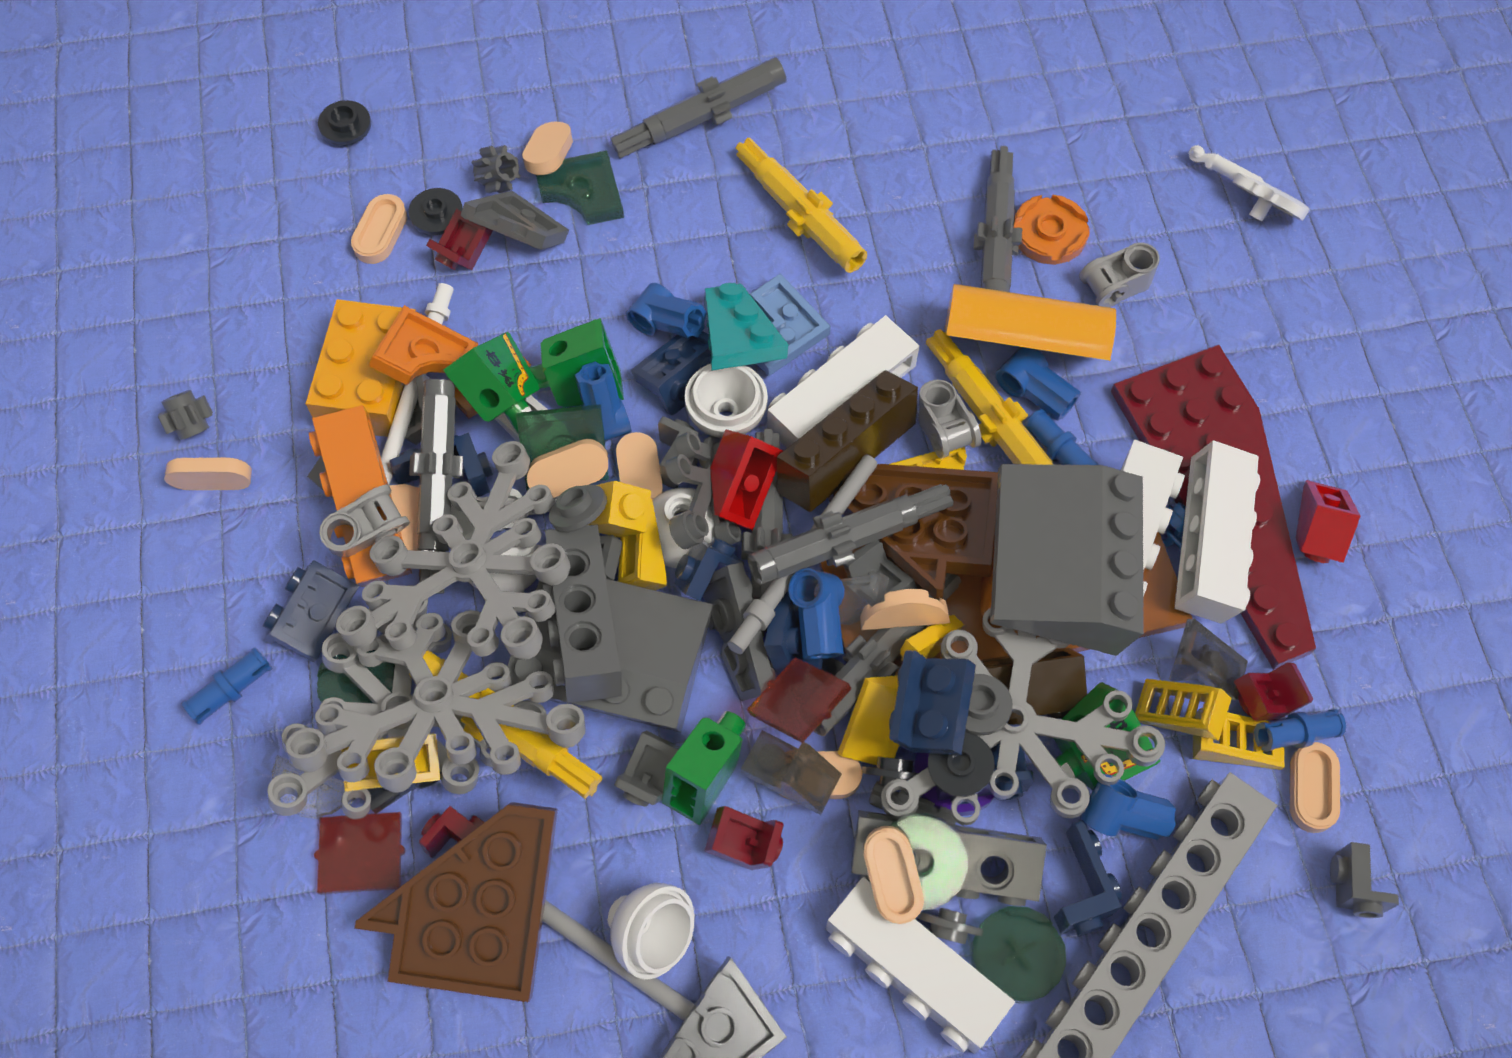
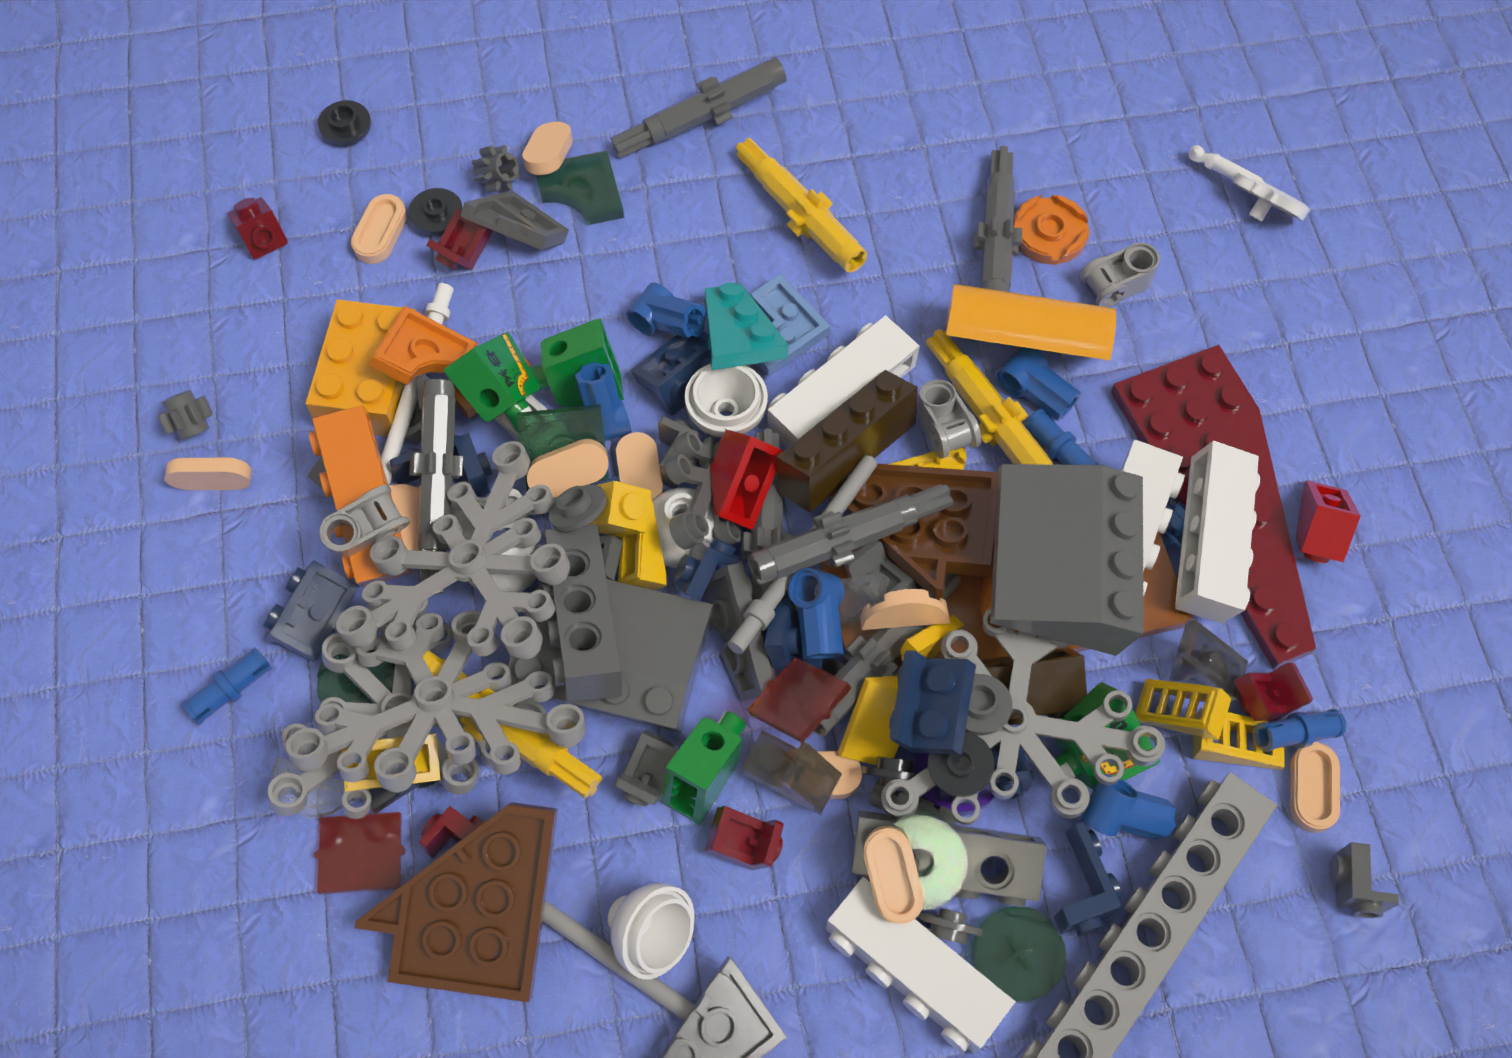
(257, 226): none -> dark red bracket

